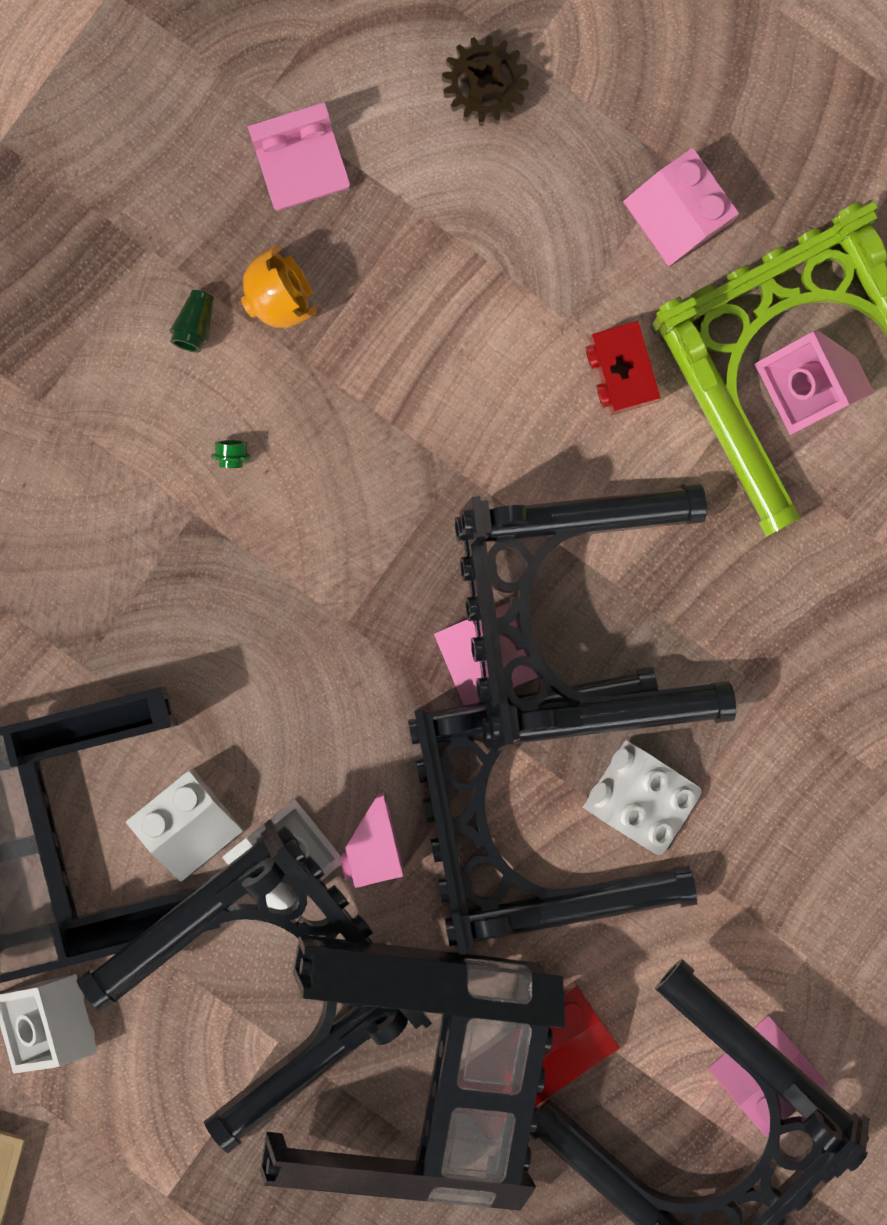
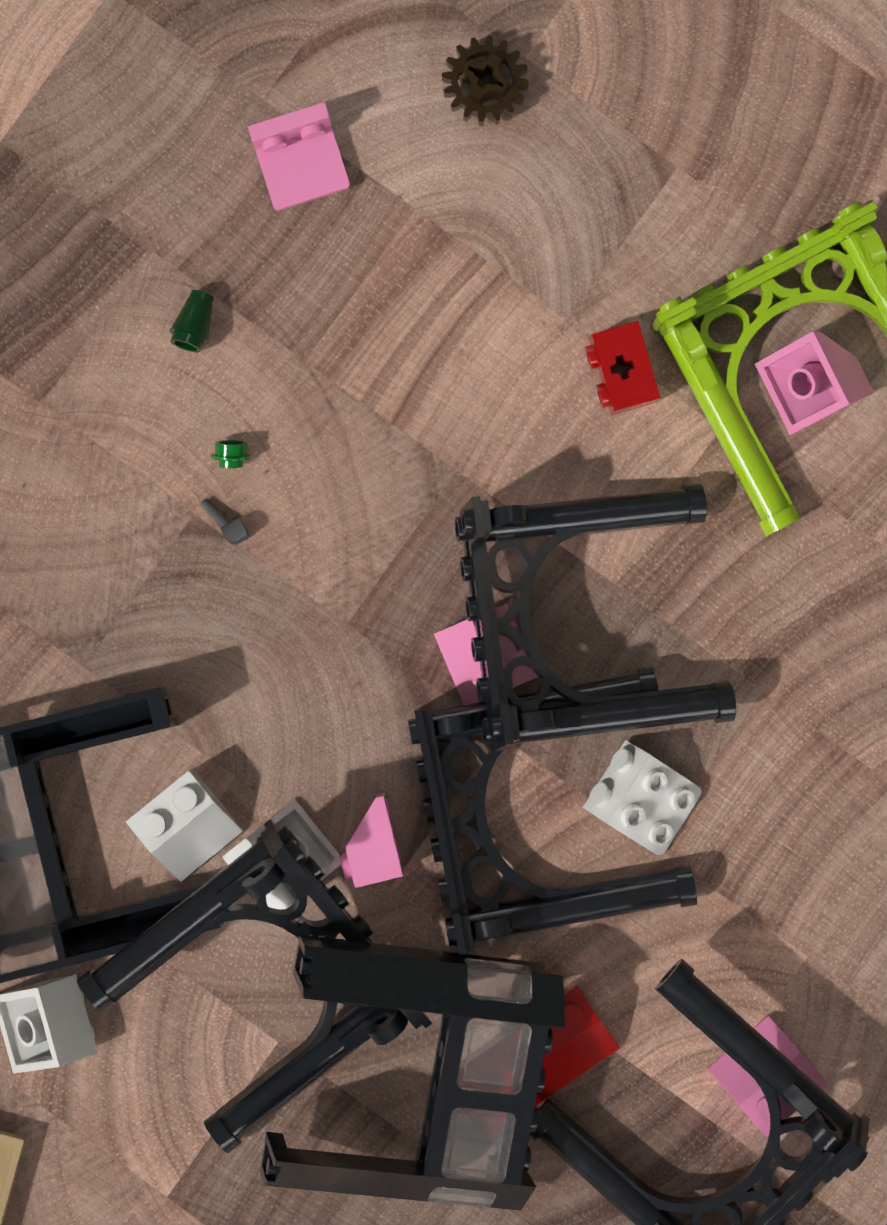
(234, 531): none -> dark grey hand
(276, 290): light orange cylinder -> none
(681, 207): bright pink slope -> none

